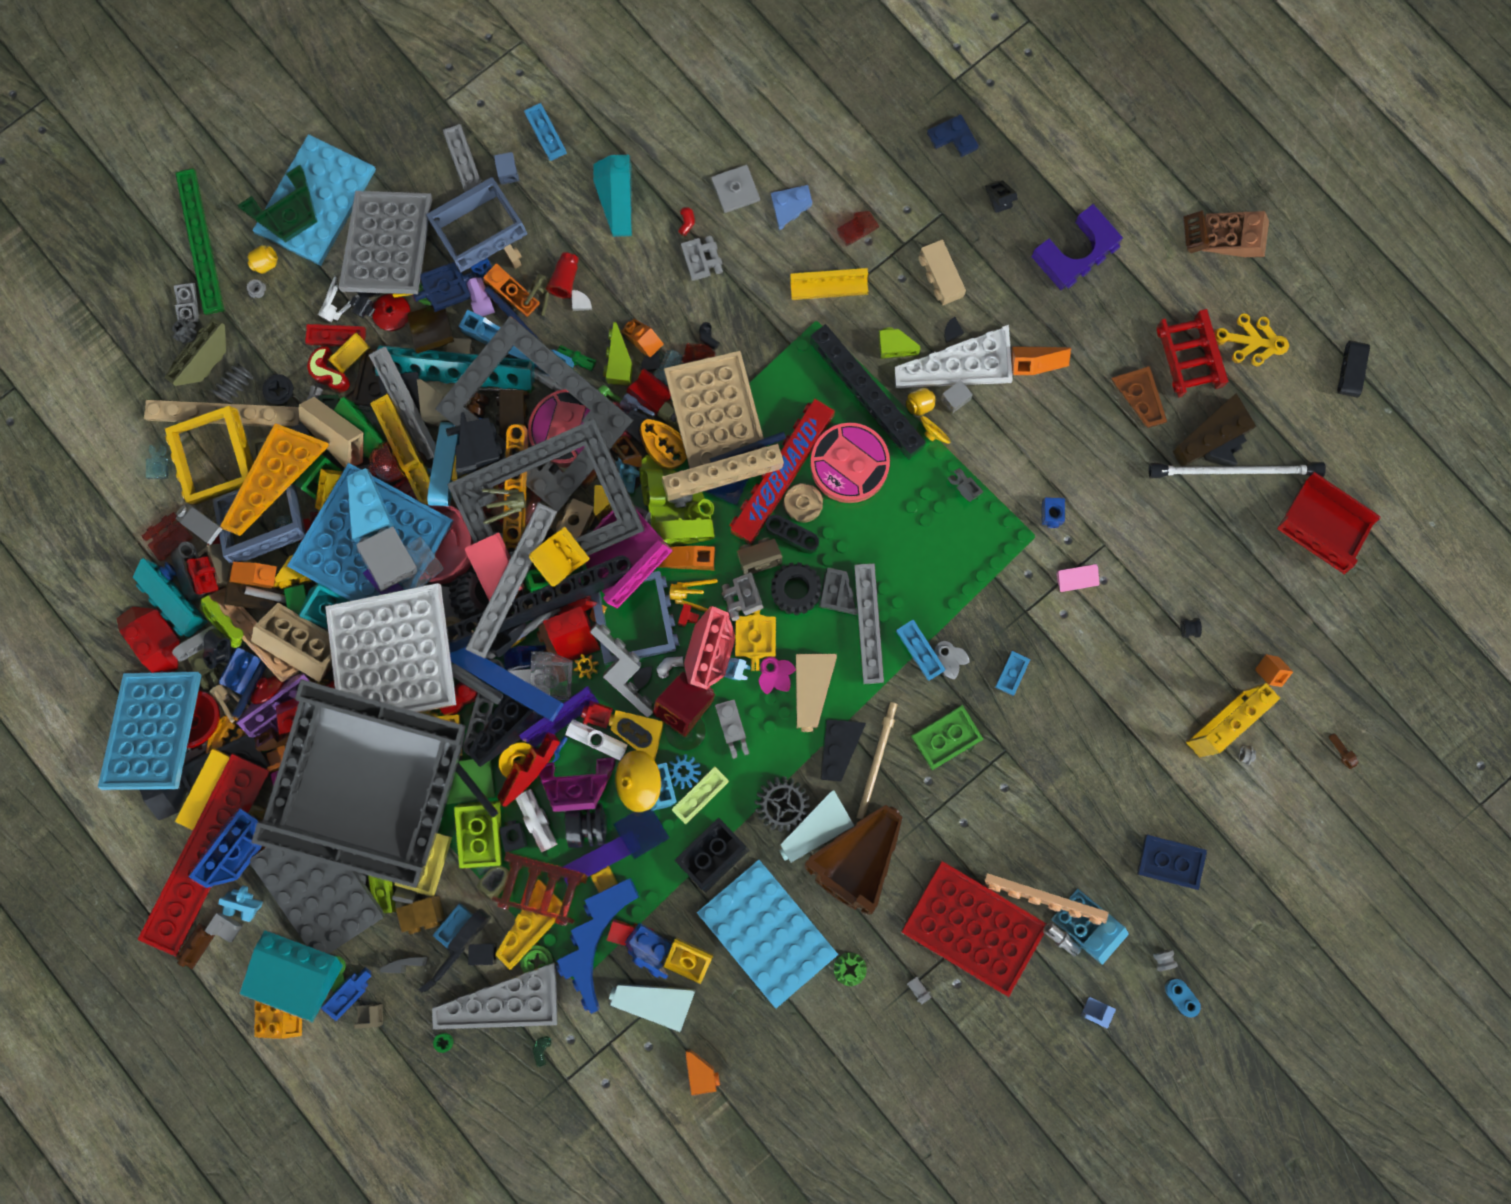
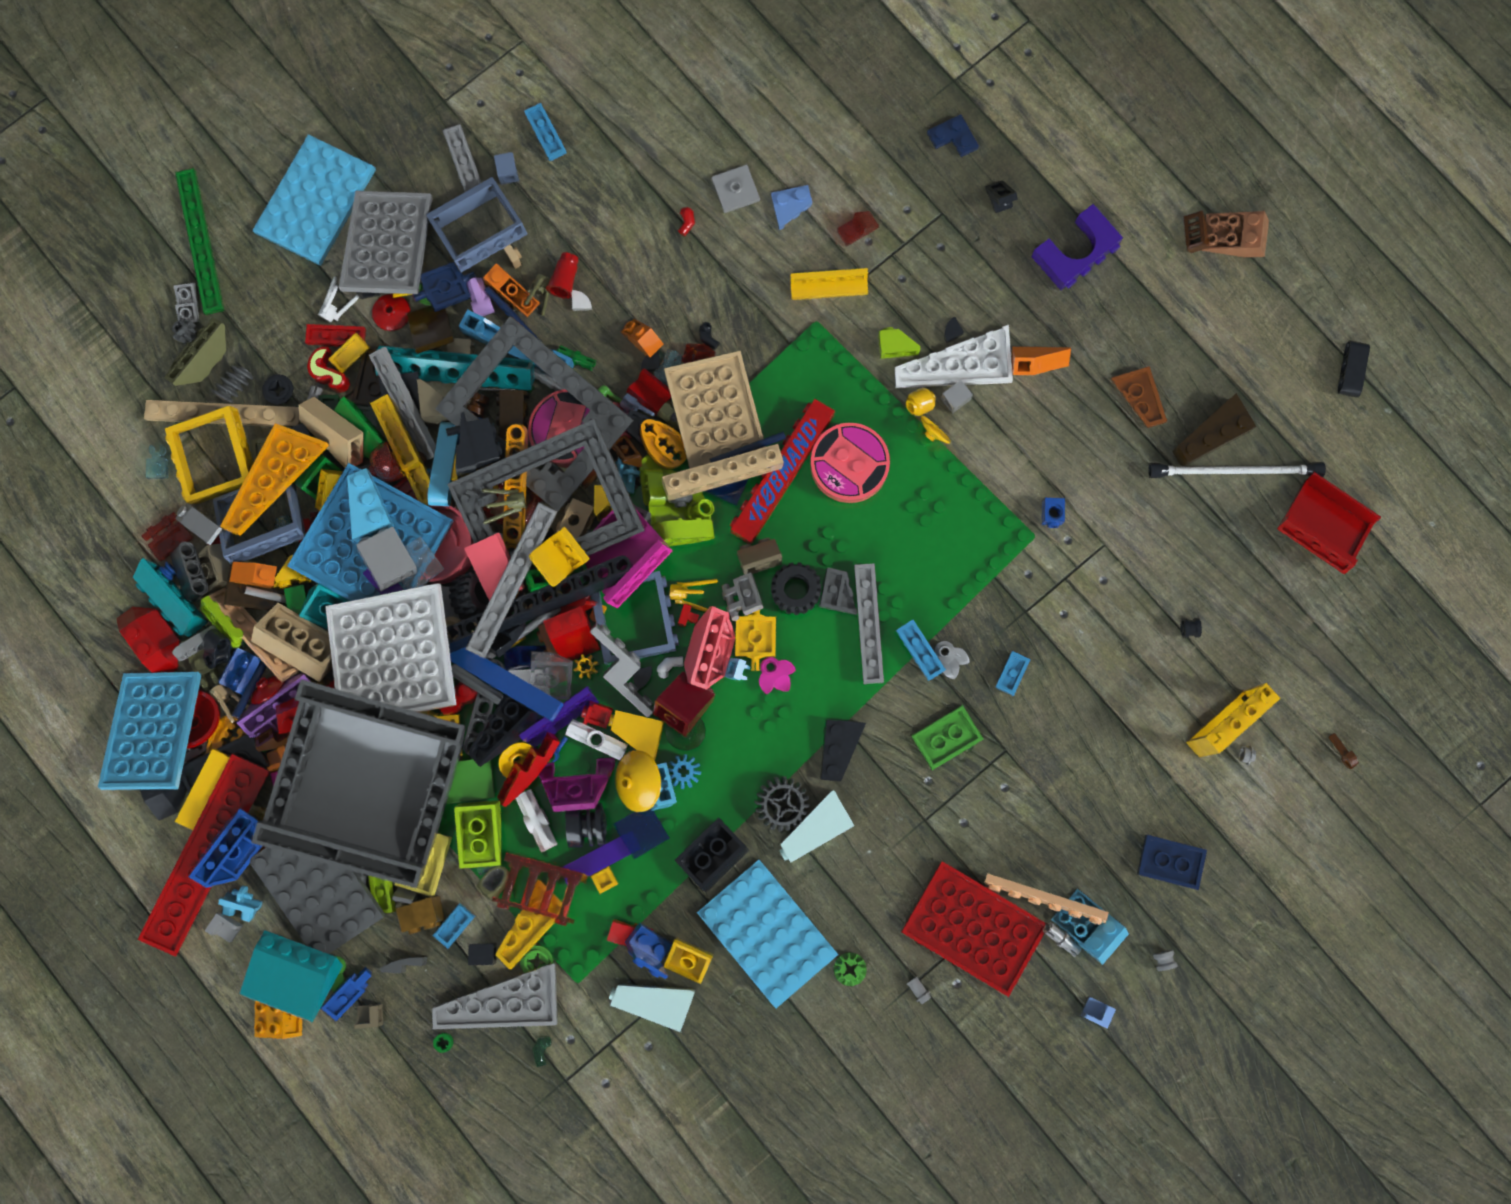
(194, 947): reddish brown hinge -> none
(202, 575): red hips -> none
(252, 285): light grey plate -> none
(262, 259): yellow head -> none
(290, 214): dark green wing -> none
(362, 306): black gear -> none
(459, 944): black piece -> none
(476, 791): black bar -> none
(481, 273): blue wheel -> none
(517, 844): black brick -> none
(586, 936): blue arch -> none
(614, 187): teal wedge -> none
(619, 363): lime slope -> none
(637, 729): black beam -> none
(690, 558): orange slope -> none
(696, 260): light grey plate -> none
(700, 795): yellowish green plate -> none
(701, 1074): orange slope -> none
(731, 726): light grey hinge -> none
(785, 526): black beam -> none
(803, 503): tan tile -> none
(812, 684): tan slope -> none
(858, 860): reddish brown cone -> none
(867, 392): black brick -> none
(888, 723): tan bar -> none
(942, 272): tan brick -> none
(967, 486): dark grey plate -> none
(1078, 578): bright pink slope -> none
(1182, 998): dark azure plate -> none
(1206, 340): red fence -> none
(1224, 454): black slope -> none
(1254, 340): yellow plant -> none
(1273, 670): orange panel -> none

